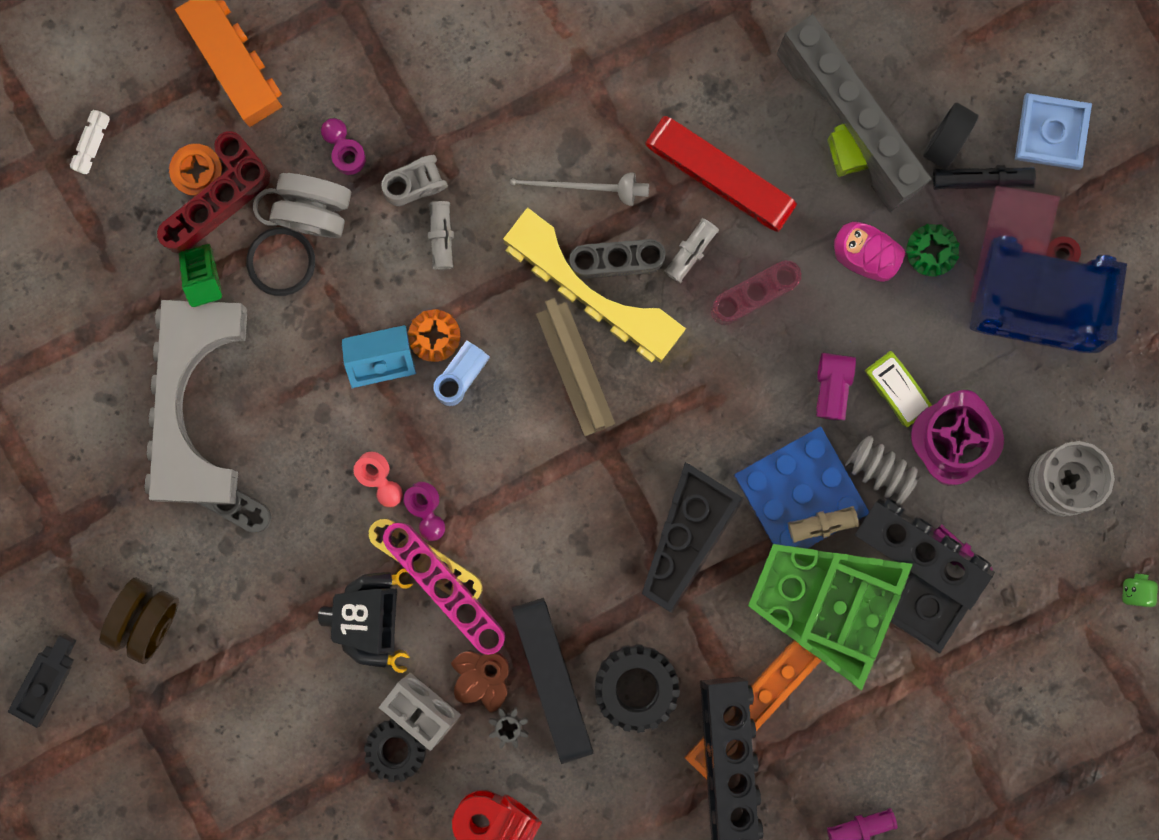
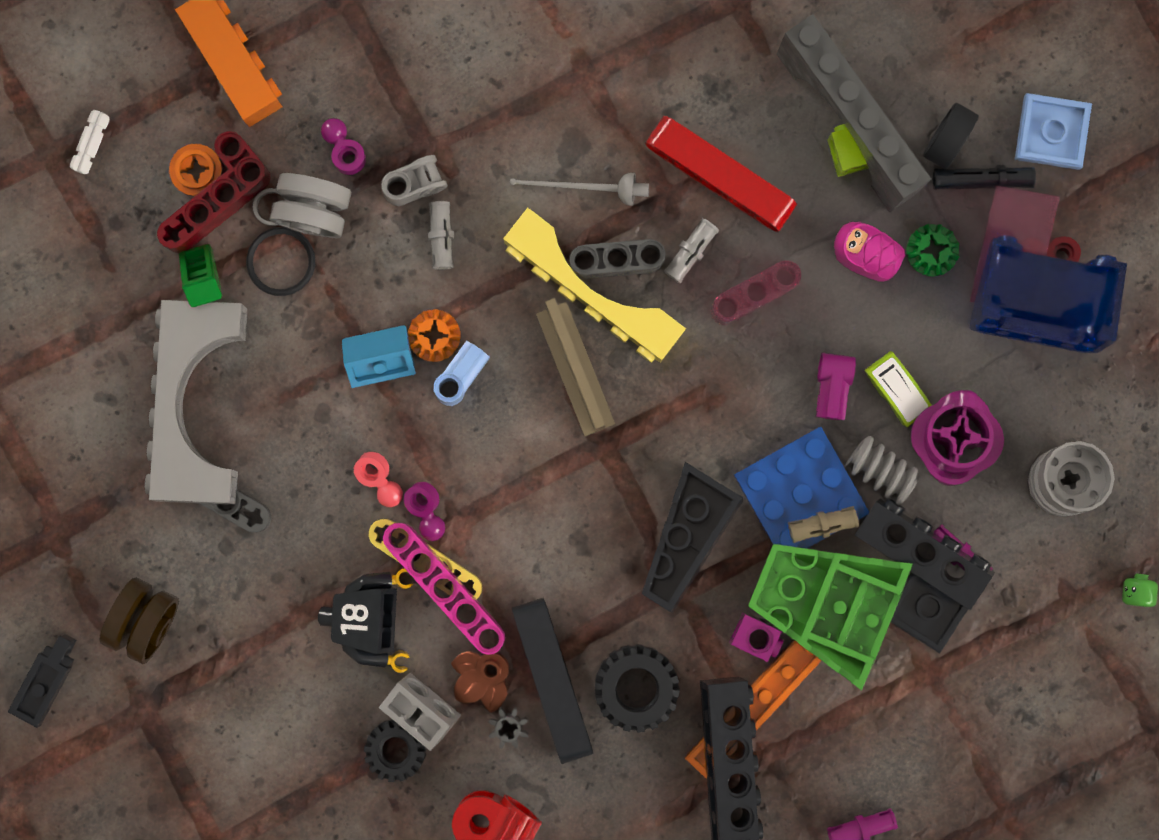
(742, 632): none -> magenta brick

